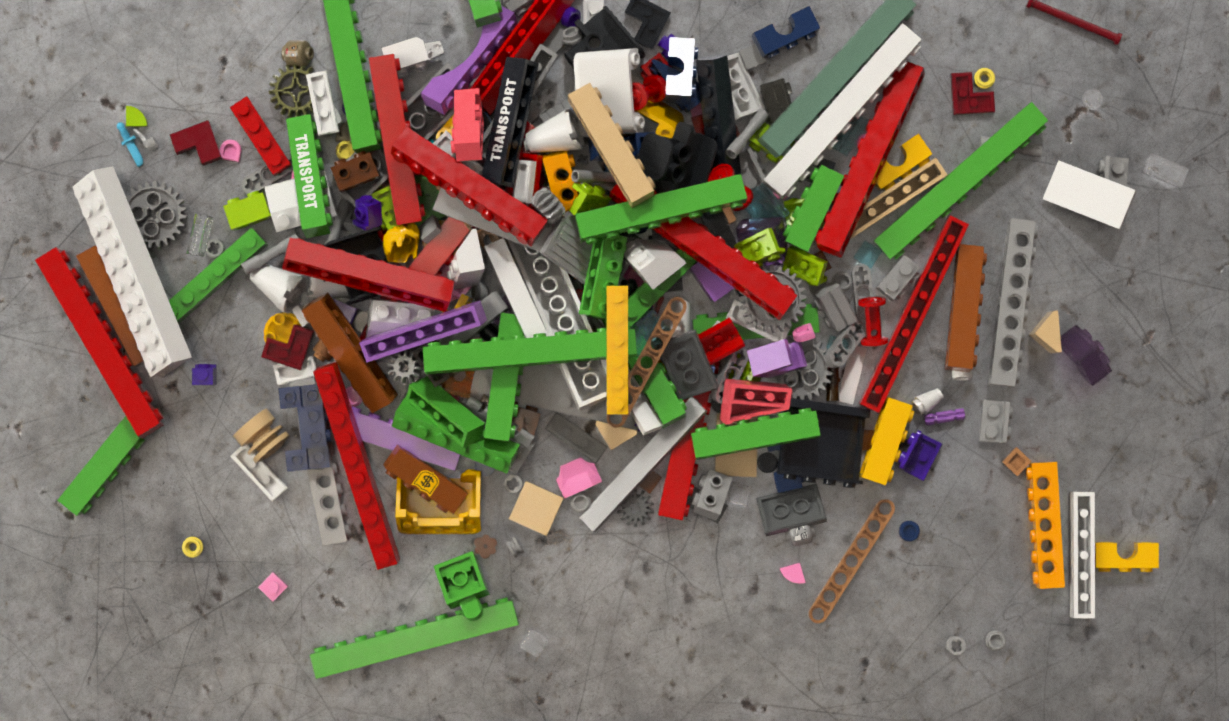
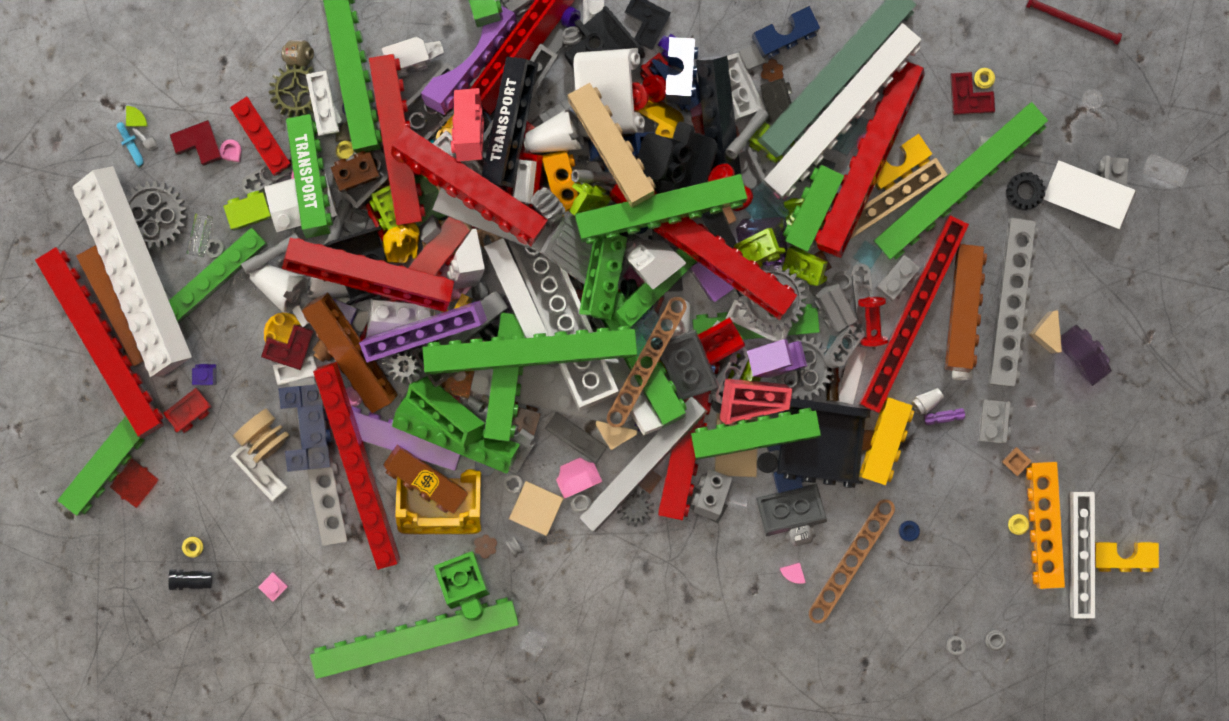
(134, 483): none -> clear red piece
(188, 410): none -> red bracket
(189, 580): none -> black axle
(367, 213): dark purple brick -> none
(617, 349): yellow arch -> none
(772, 65): none -> reddish brown plant
(803, 333): bright pink tile -> none
(920, 455): dark purple bracket -> none
(1018, 524): none -> light yellow plate
(1034, 181): none -> black tyre

